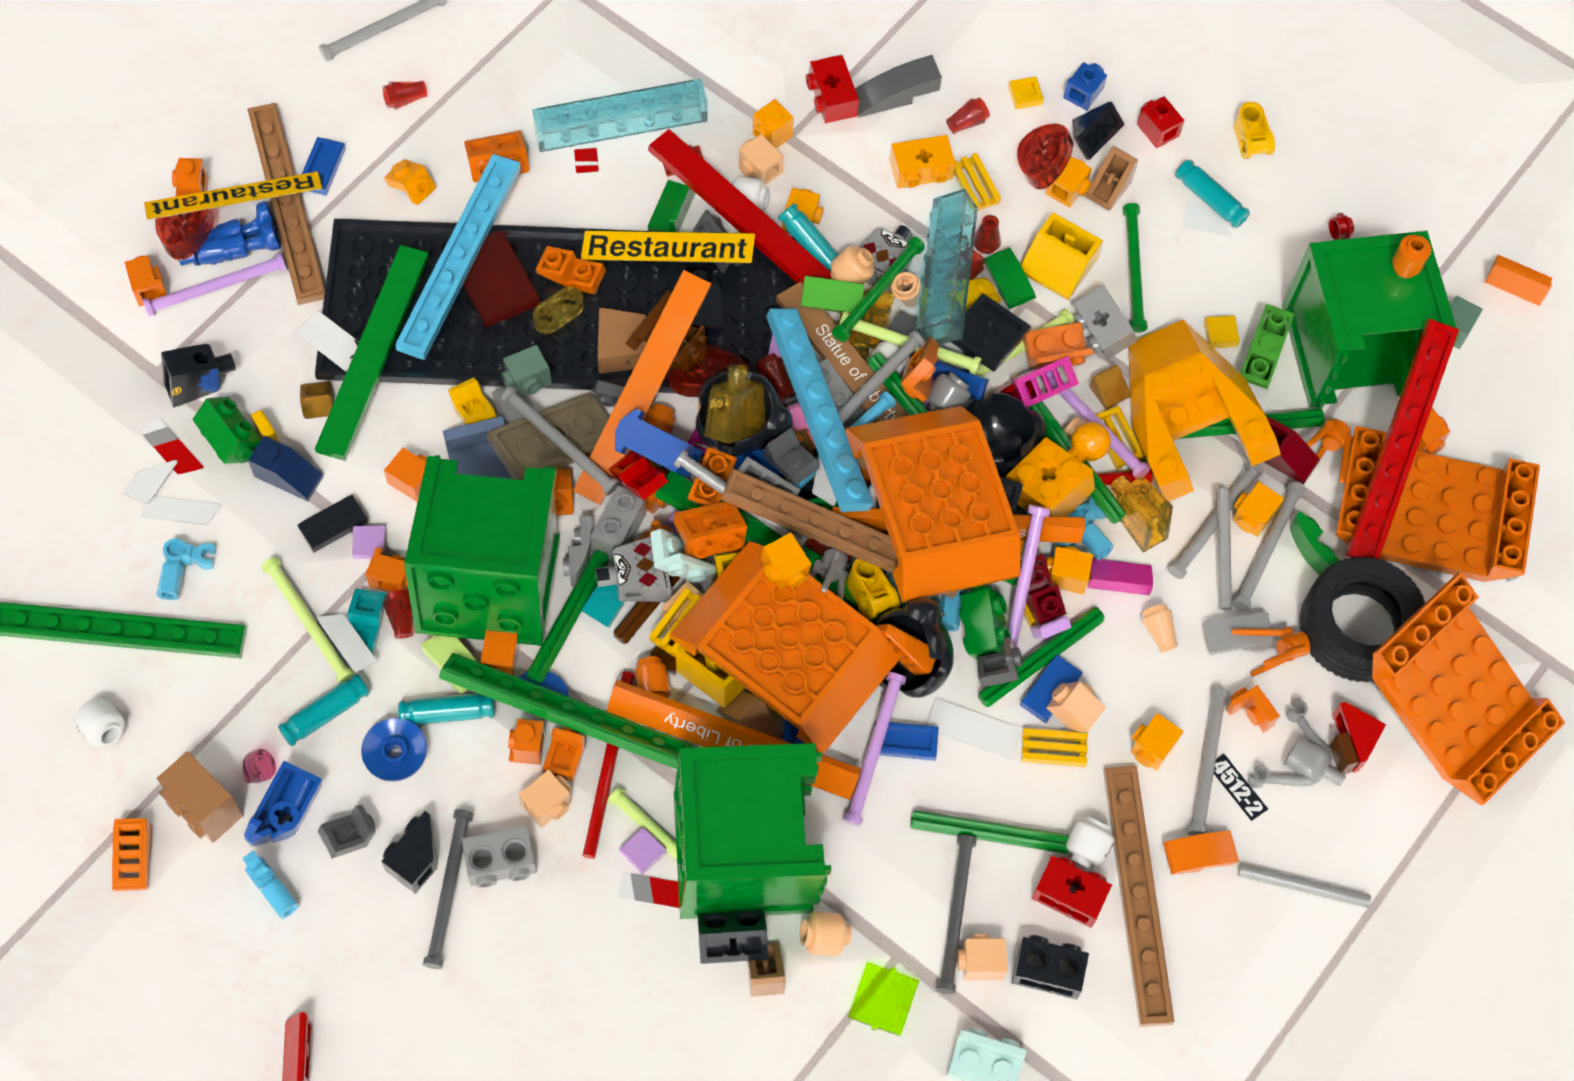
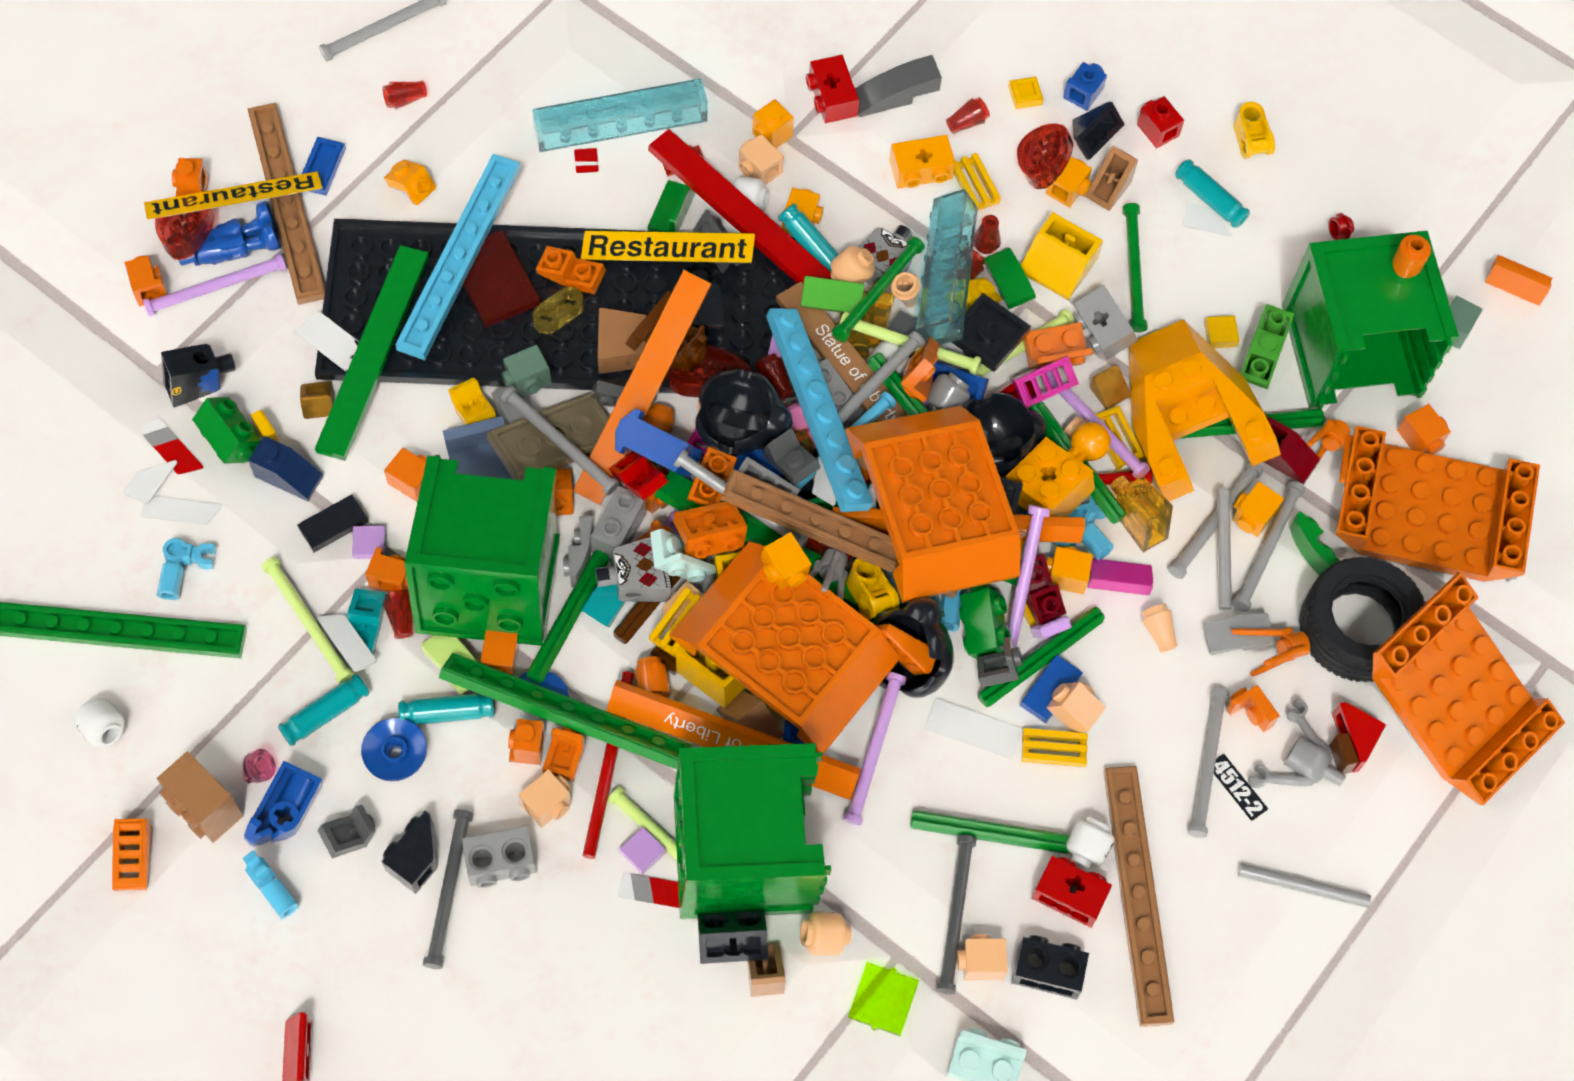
(506, 145): orange bracket -> none
(735, 407): clear yellow torso -> none
(910, 741): blue tile -> none
(1155, 741): light orange brick -> none
(1201, 852): orange slope -> none
(1402, 440): red tile -> none

